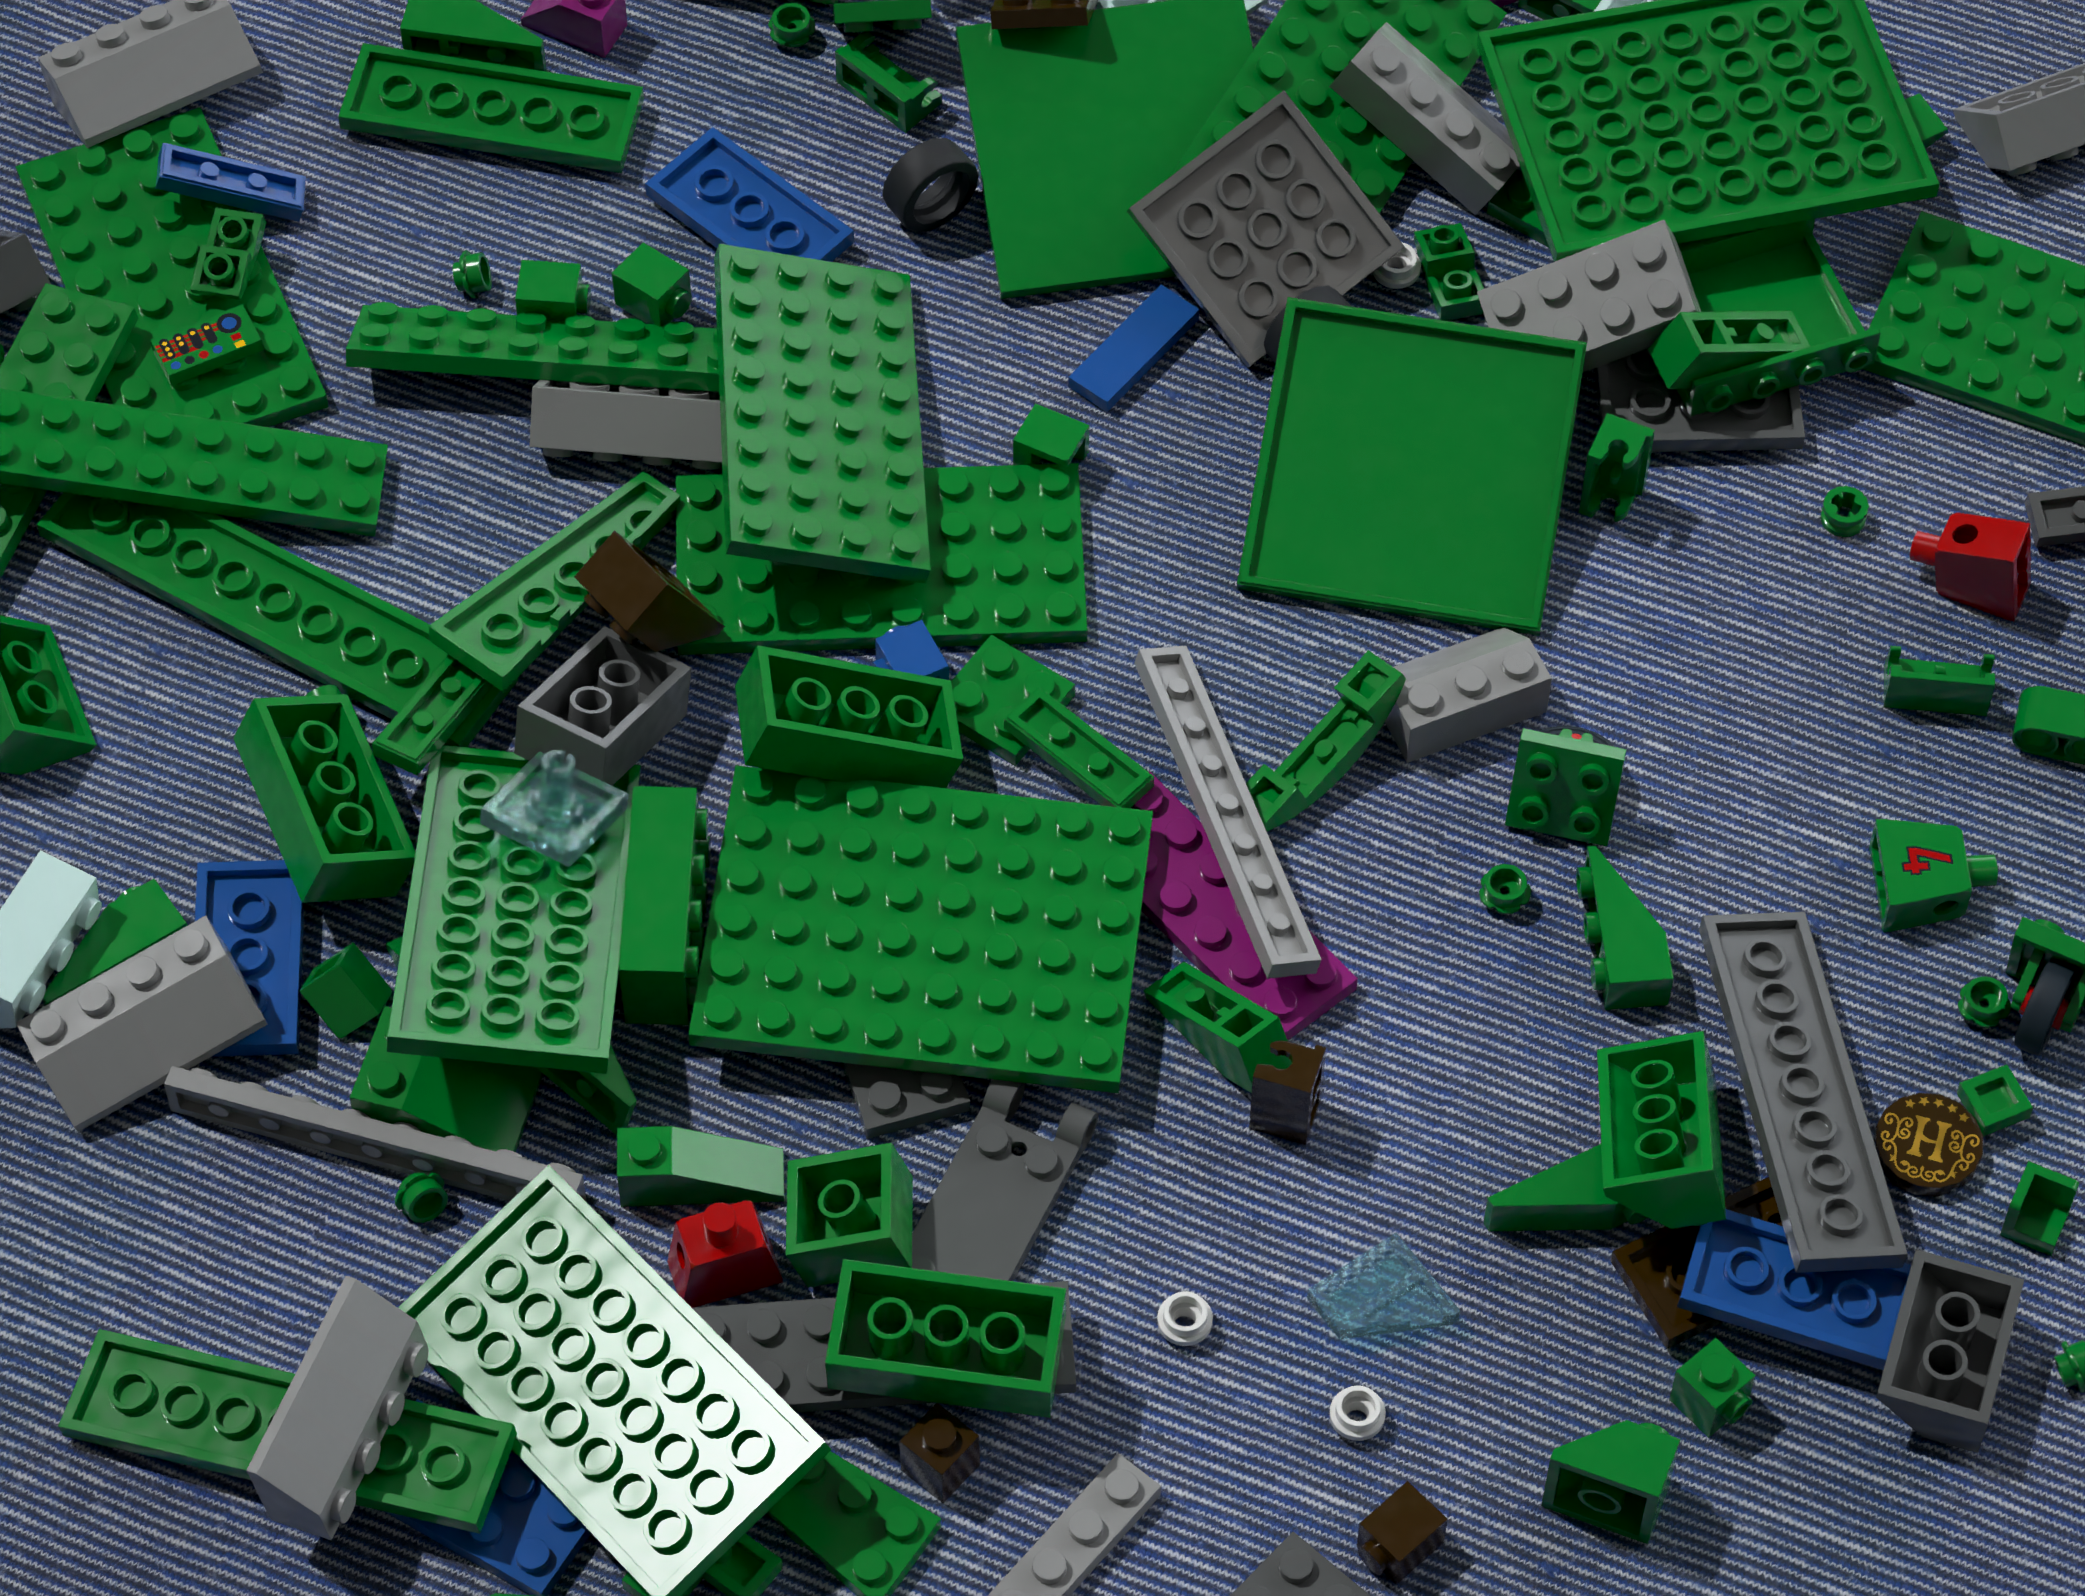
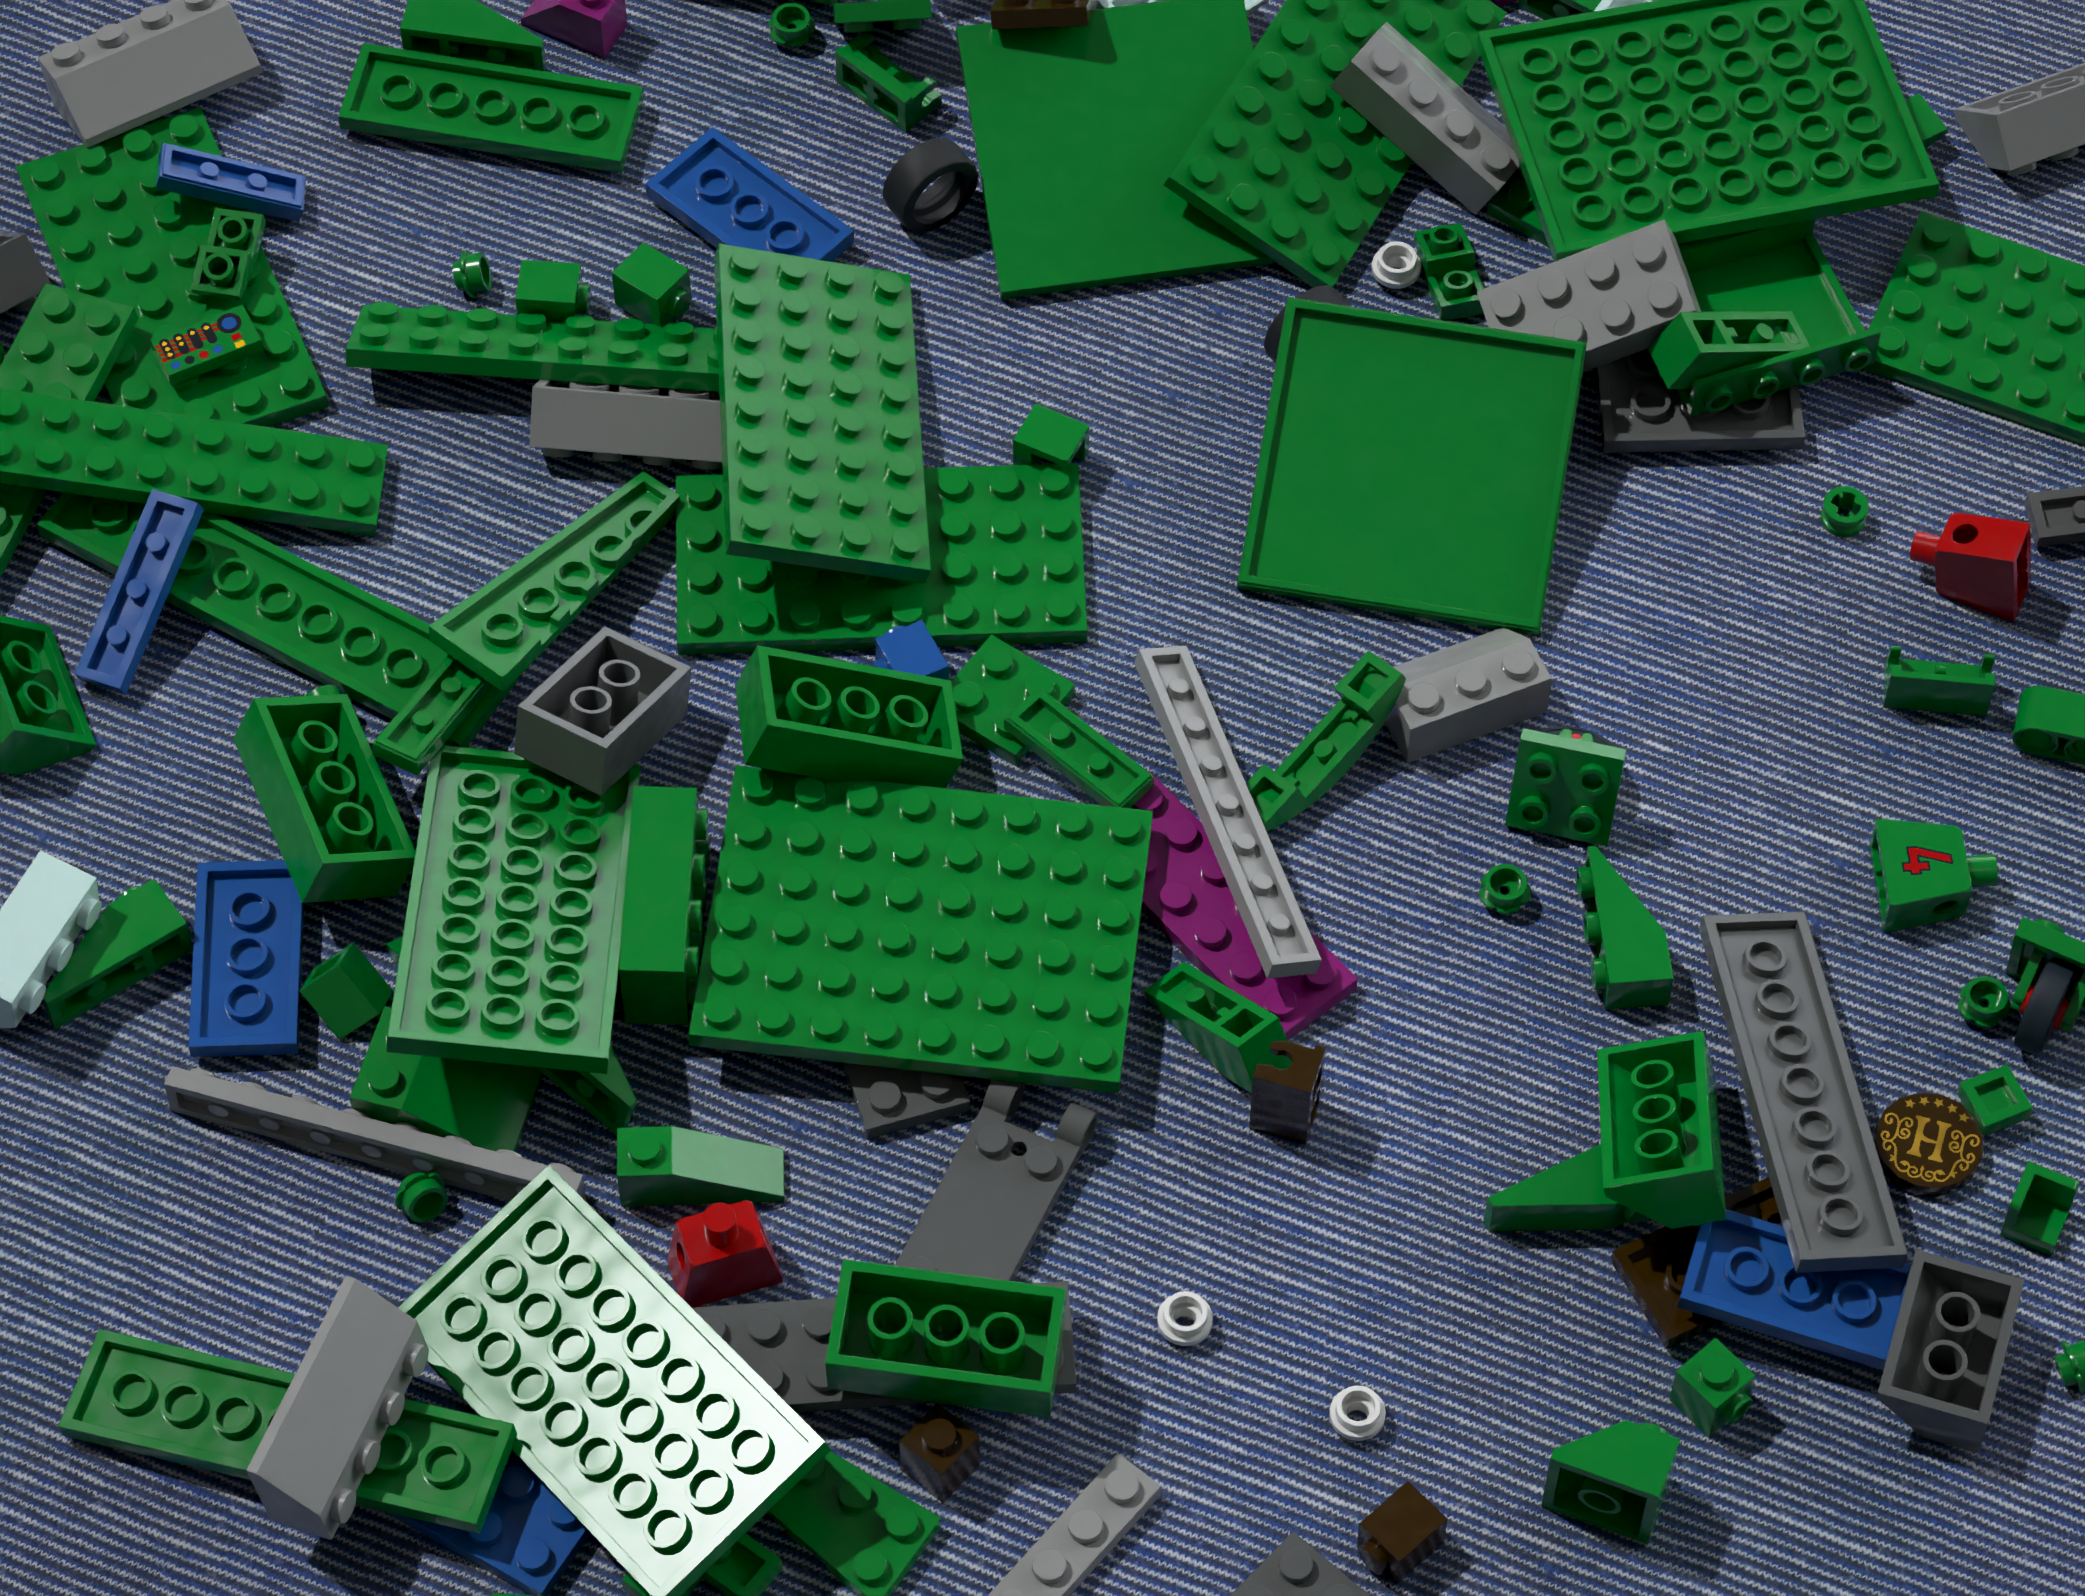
(138, 591): none -> blue plate
(140, 1020): light grey slope -> none
(553, 797): clear light blue plate -> none
(643, 597): dark brown slope -> none
(848, 1209): green brick -> none
(1133, 348): blue tile -> none
(1263, 223): dark grey plate -> none
(1382, 1294): clear light blue wing -> none
(1616, 466): green hinge -> none

